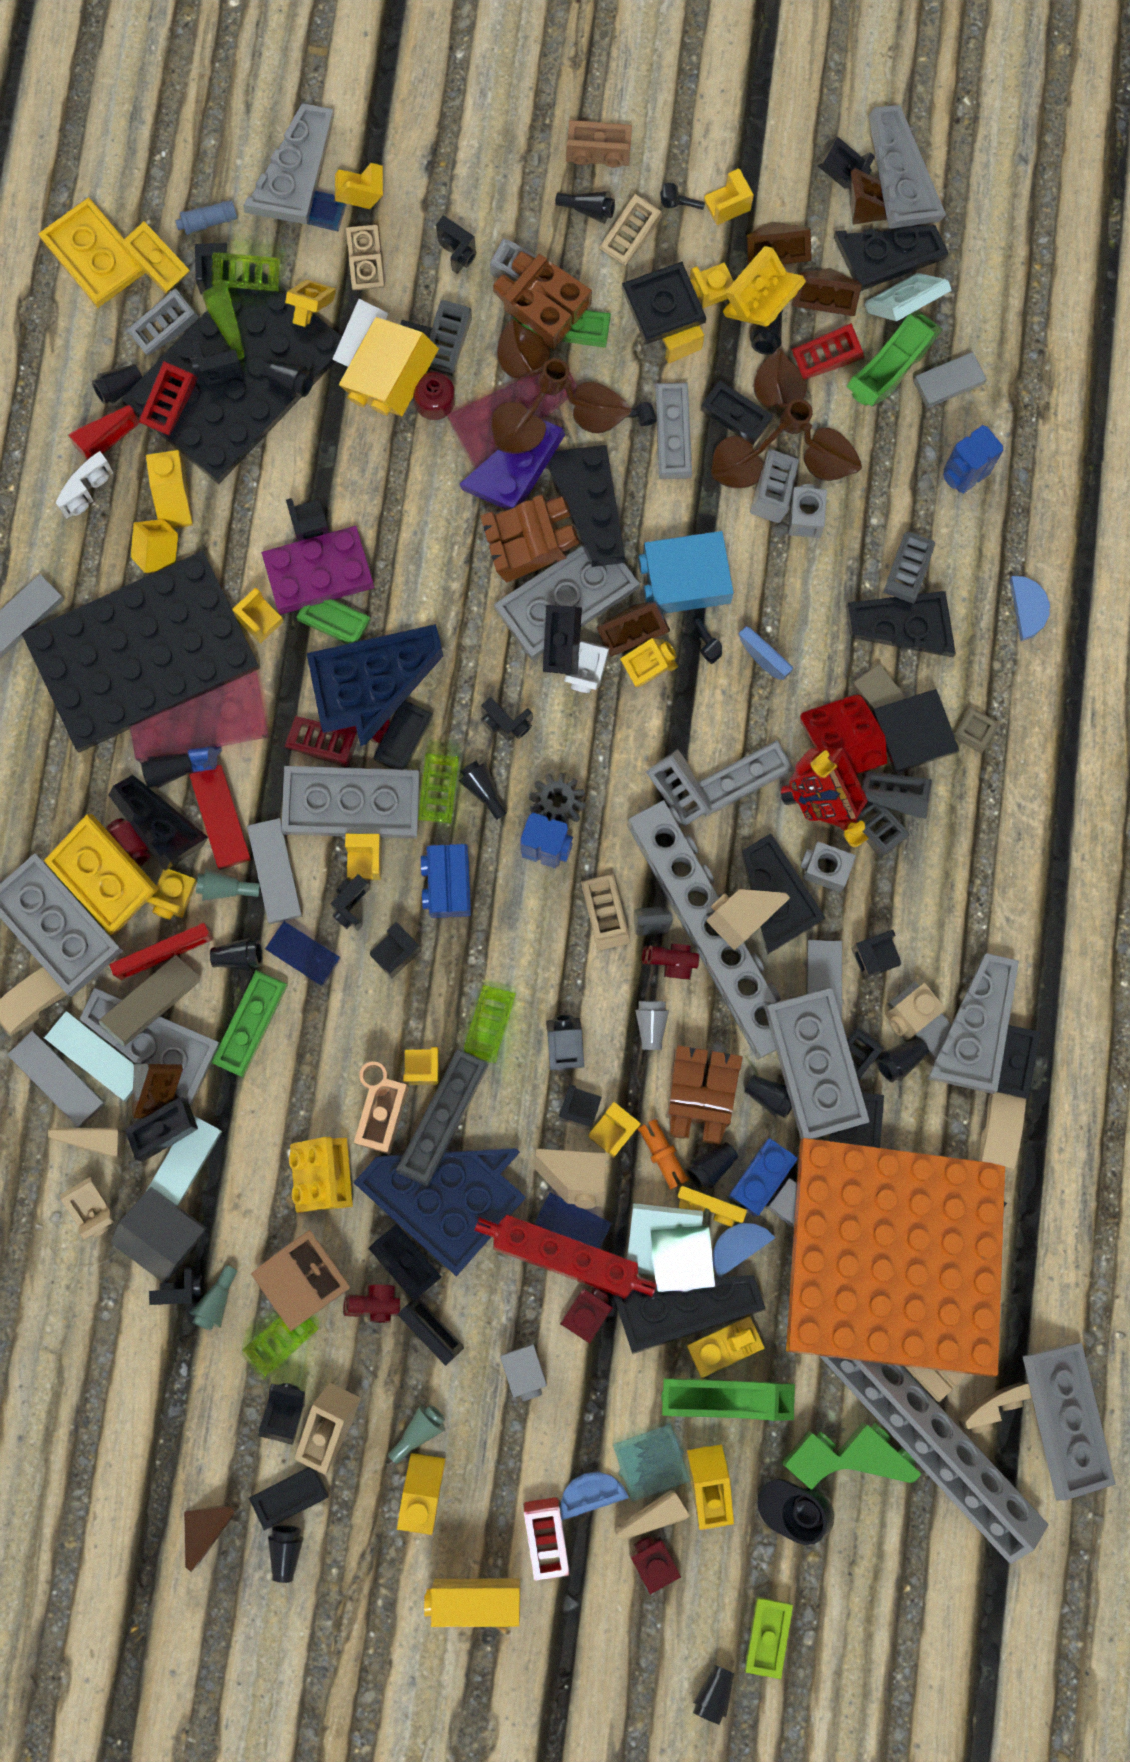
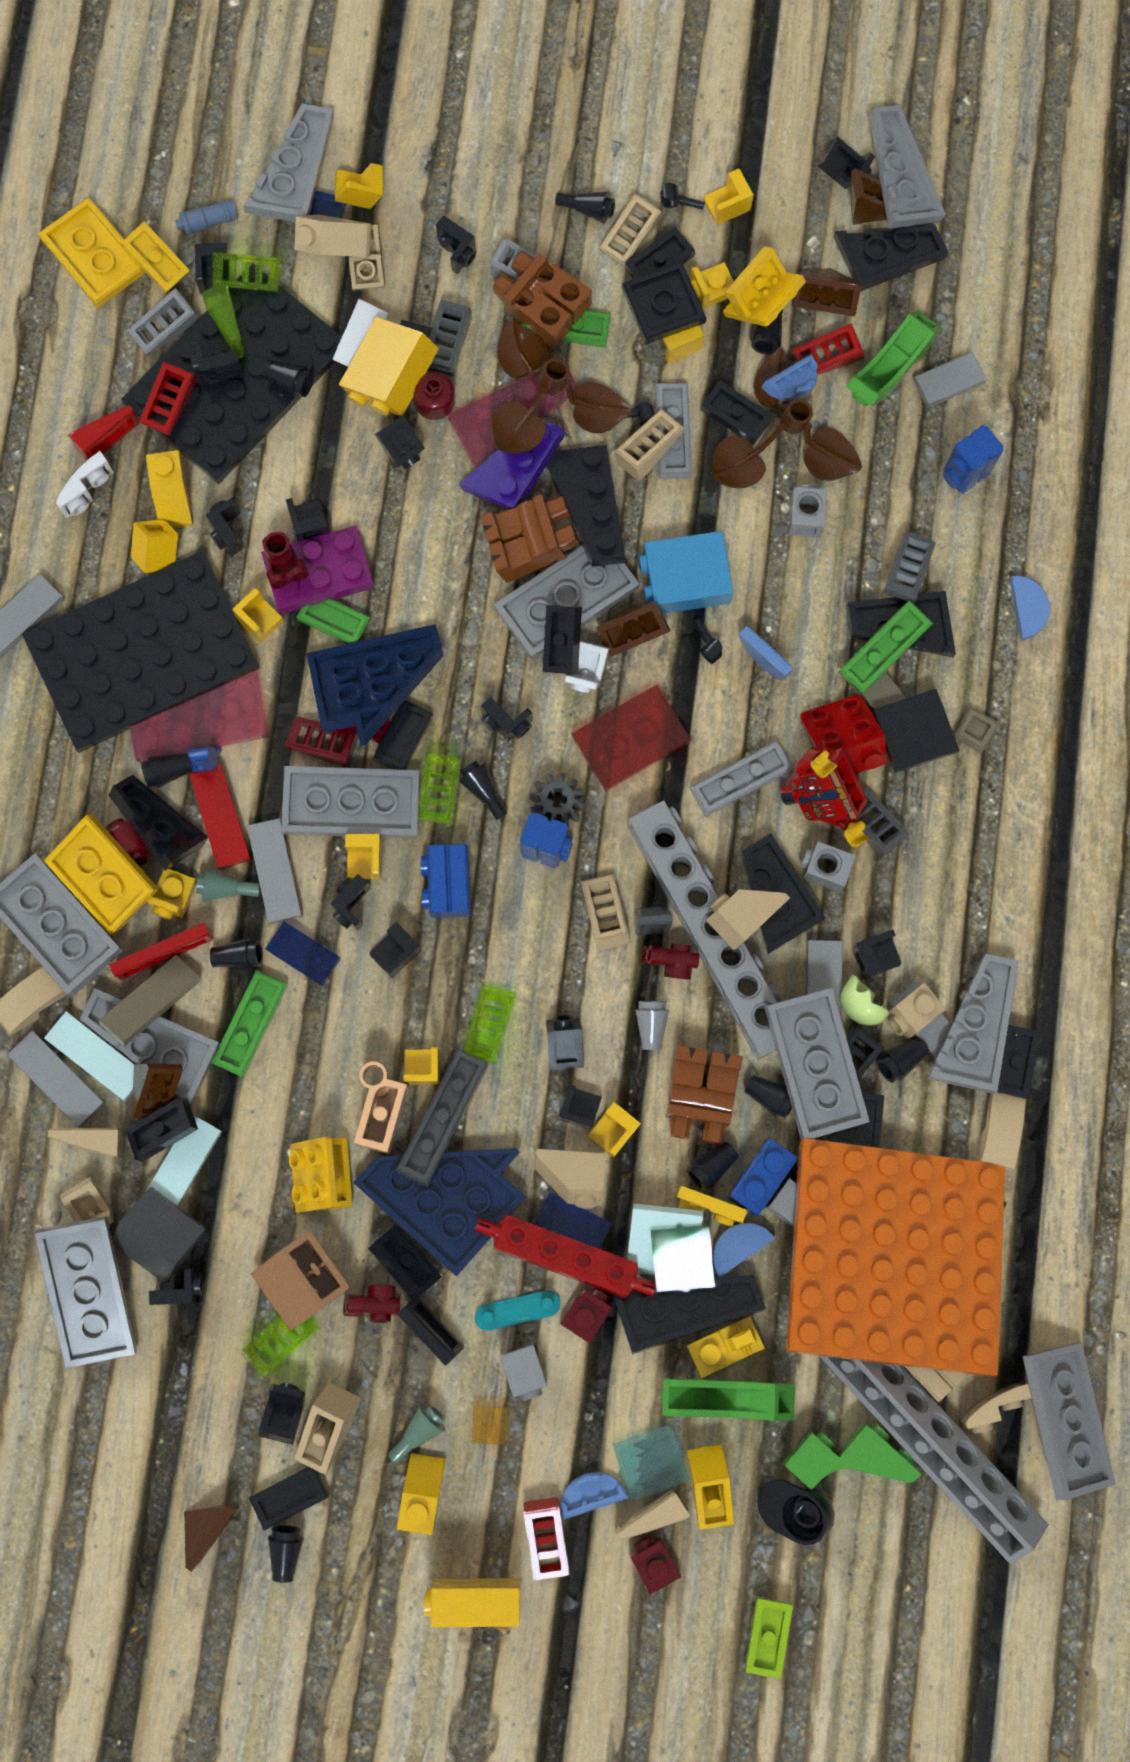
(85, 1292): none -> light grey plate
(115, 384): black cone -> none
(212, 1305): sand green cone -> none
(222, 534): none -> black bracket
(282, 561): none -> dark red plate
(309, 298): yellow hinge -> none
(332, 236): none -> tan slope
(400, 443): none -> black bracket
(490, 1425): none -> clear yellow tile
(517, 1310): none -> teal piece
(598, 143): medium nougat bracket -> none
(631, 738): none -> clear red tile
(648, 460): none -> tan slope
(649, 661): yellow bracket -> none
(662, 253): none -> black plate
(663, 1154): orange pin -> none
(689, 782): light grey slope -> none
(714, 1696): black cone -> none
(766, 503): light grey slope -> none
(789, 241): reddish brown slope -> none
(794, 381): none -> medium blue tile
(858, 1003): none -> yellowish green hair
(885, 647): none -> bright green tile
(907, 296): light aqua tile -> none
(907, 793): dark grey slope -> none

